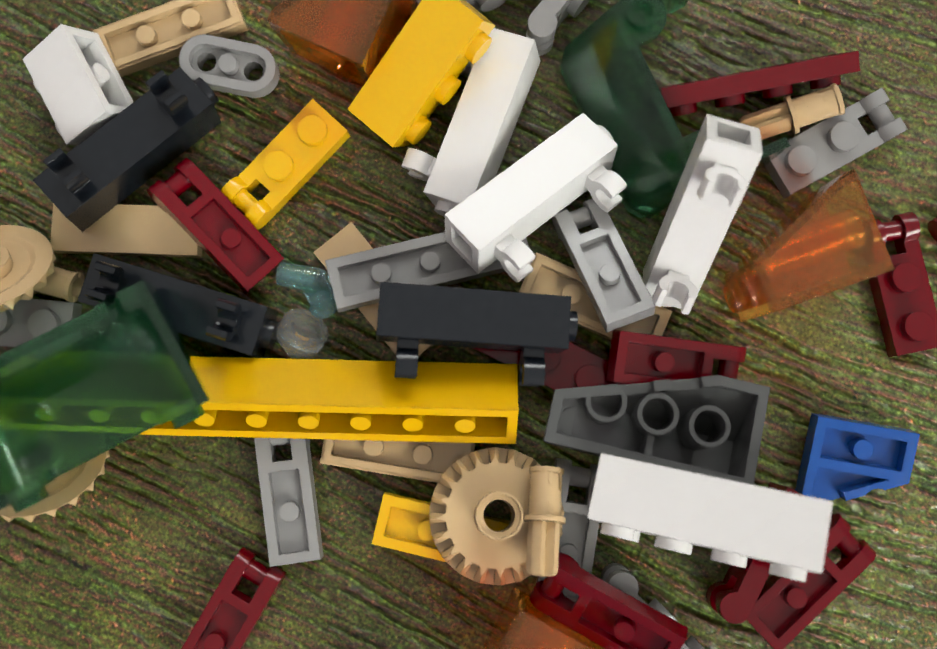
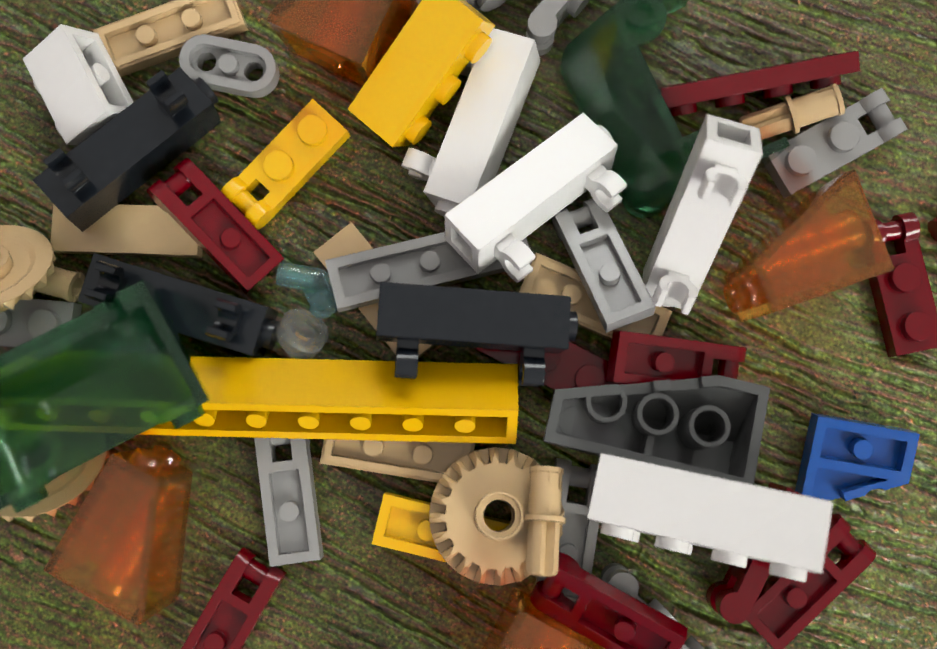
(129, 534): none -> clear orange slope

